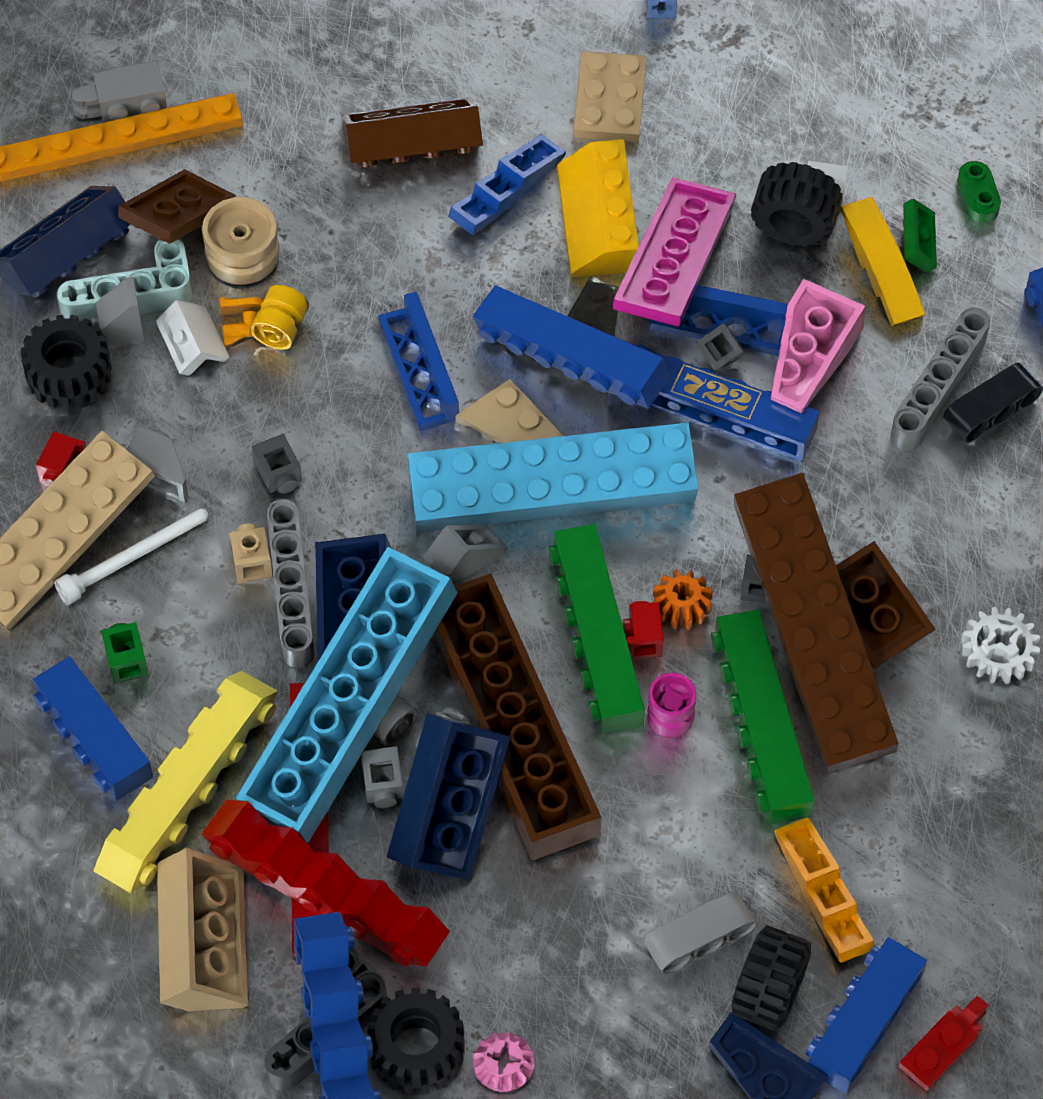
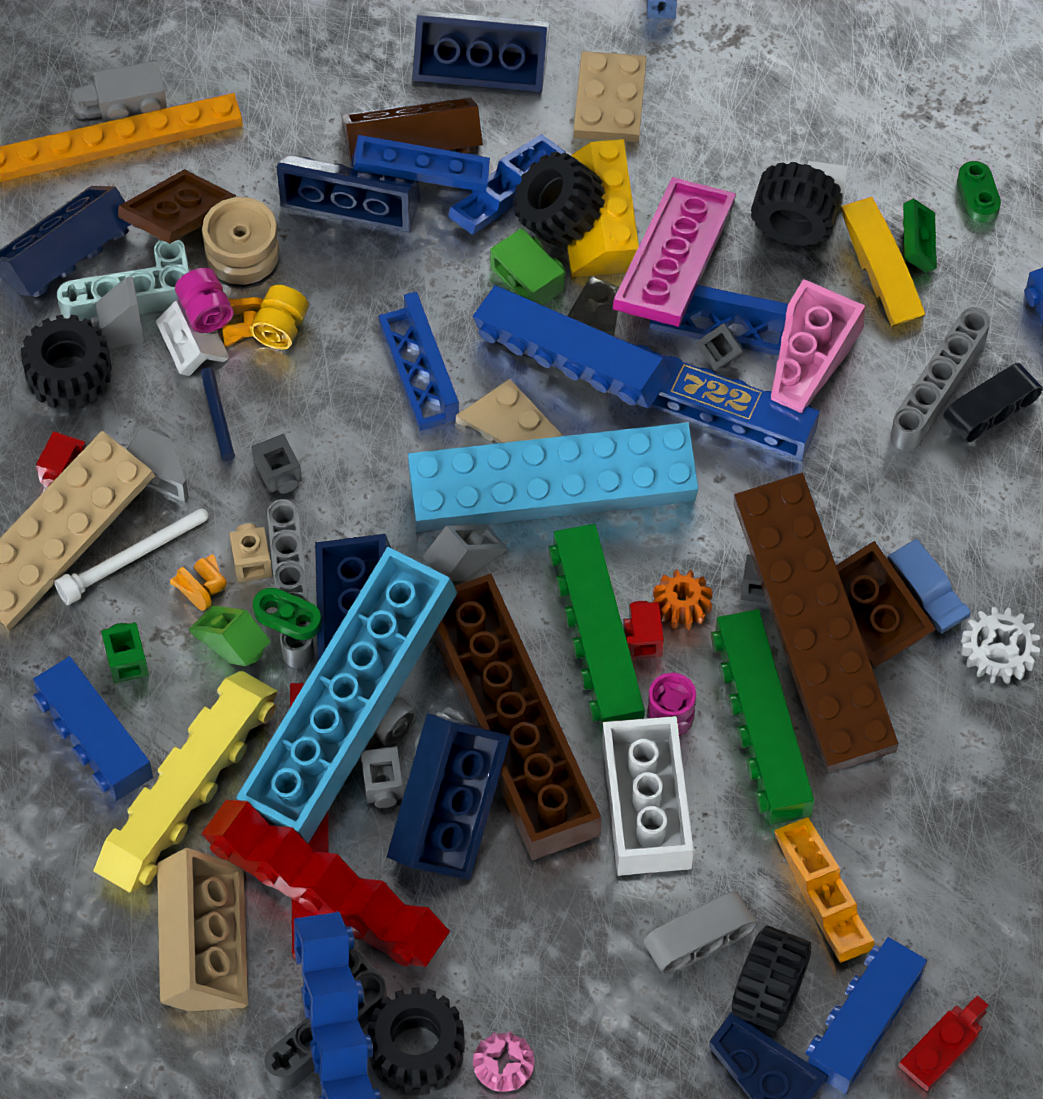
(199, 593): none -> light orange piece
(204, 300): none -> dark pink wheel
(217, 414): none -> dark blue bar
(231, 634): none -> bright green slope
(289, 614): none -> green plate
(347, 193): none -> dark blue slope
(421, 163): none -> blue fence
(480, 51): none -> dark blue slope
(527, 267): none -> bright green brick
(558, 198): none -> black tyre
(647, 796): none -> white brick
(929, 586): none -> medium blue piece

